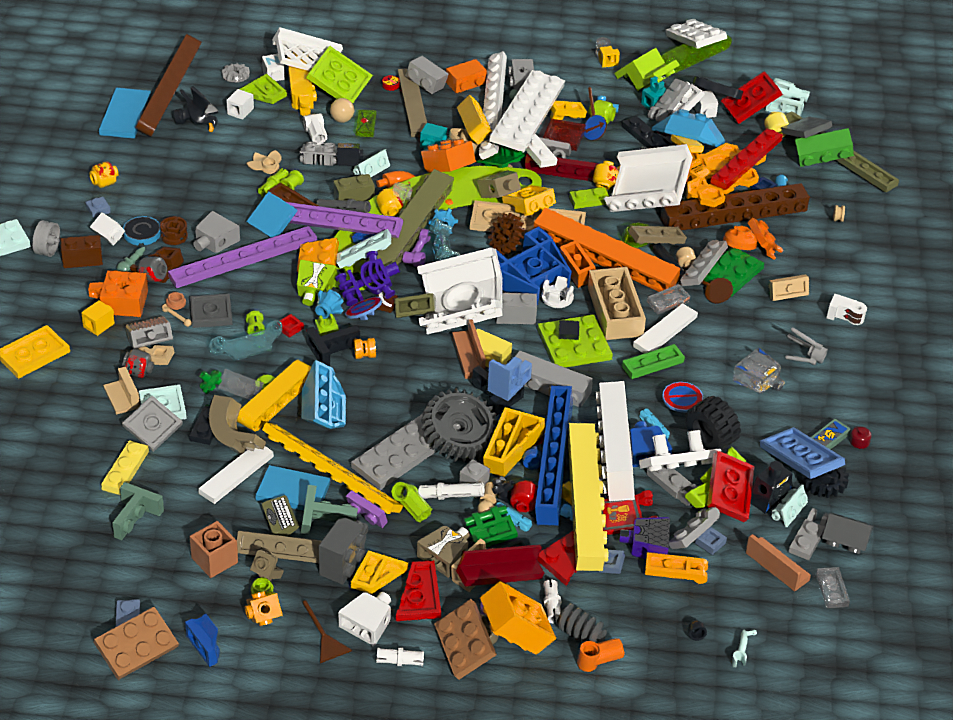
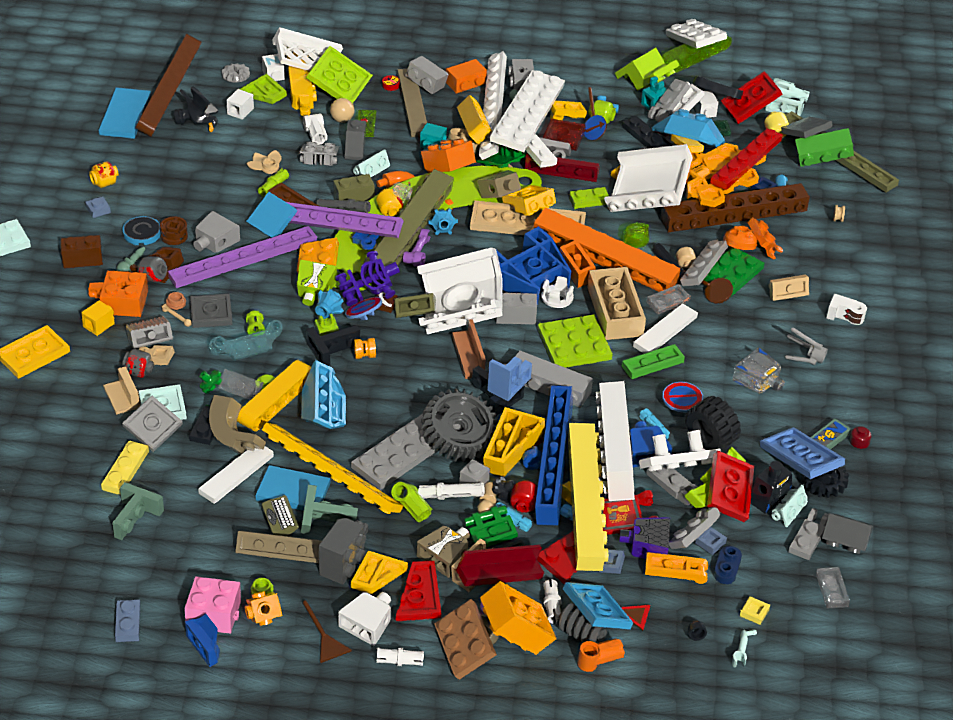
(46, 238): light grey wheel -> none
(107, 228): white brick -> none
(136, 643): medium nougat plate -> none
(214, 549): nougat head -> none
(215, 598): none -> bright pink brick
(265, 566): dark tan bracket -> none
(291, 325): red tile -> none
(295, 178): lime bush -> none
(349, 154): black brick -> none
(351, 255): light aqua plate -> none
(355, 139): none -> dark grey slope
(371, 512): medium lavender plate -> none
(442, 247): clear light blue plate -> none
(494, 348): light yellow slope -> none
(506, 233): reddish brown gear -> none
(569, 330): black tile -> none
(597, 605): none -> dark azure tile
(605, 53): yellow leg -> none
(605, 175): yellow head -> none
(638, 614): none -> piece
(657, 234): dark tan plate -> none
(723, 127): none -> clear green plate
(727, 565): none -> dark blue plate
(754, 610): none -> light yellow tile
(776, 562): nougat panel -> none

